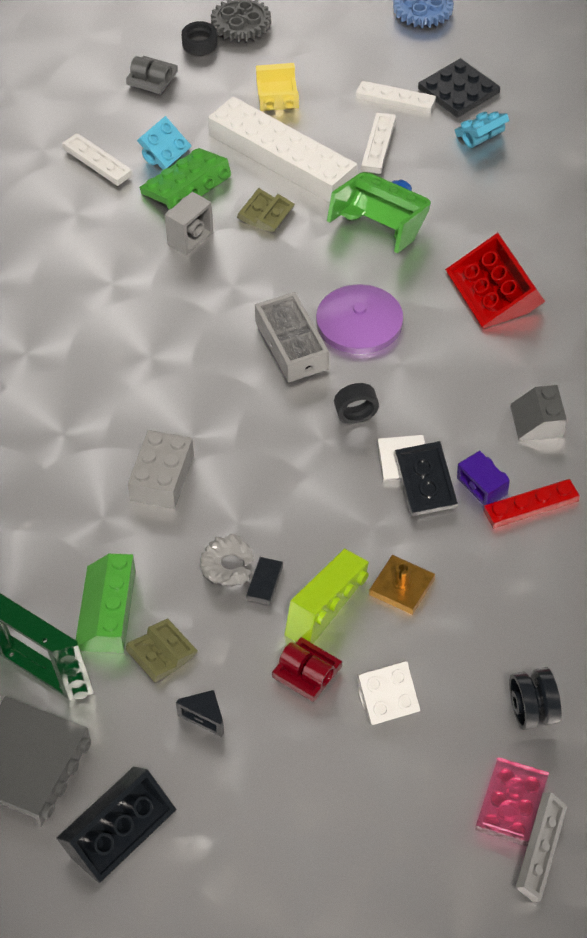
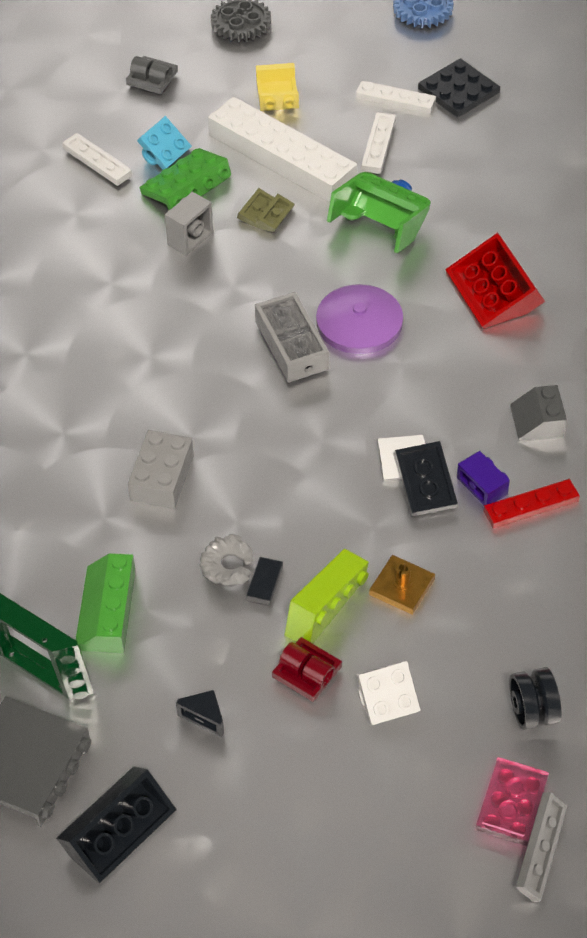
(161, 650): olive slope -> none
(199, 47): black tyre -> none
(353, 393): black tyre -> none
(482, 128): medium azure plate -> none

